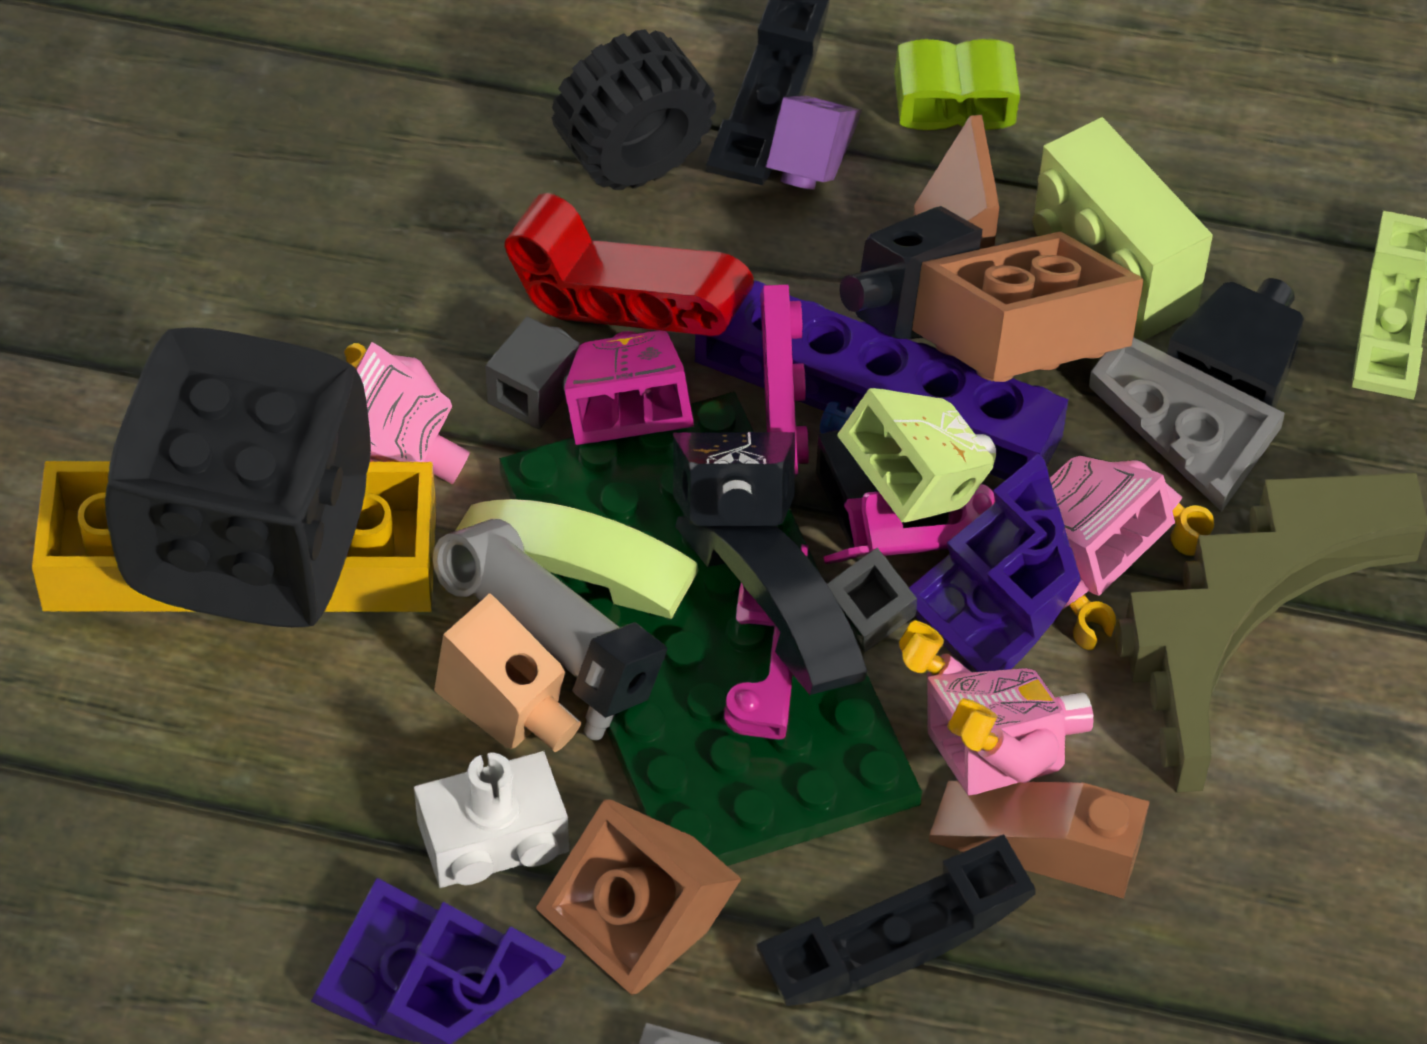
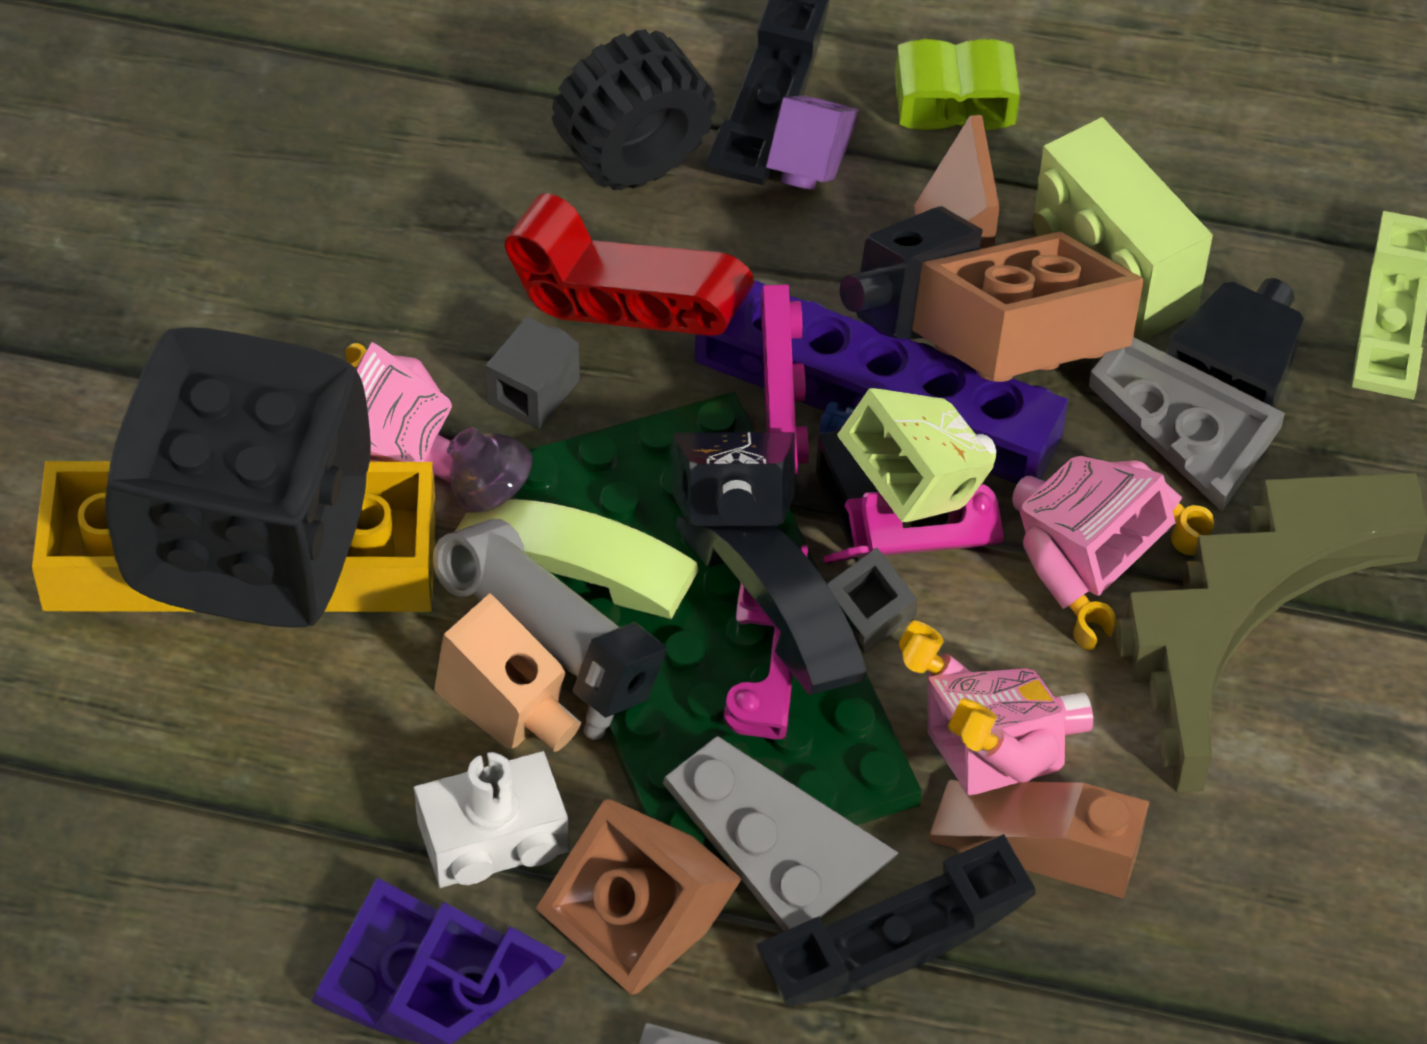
(486, 469): none -> clear purple brick
(627, 388): dark pink torso -> none
(774, 835): none -> light grey wing
(1002, 575): dark purple slope -> none

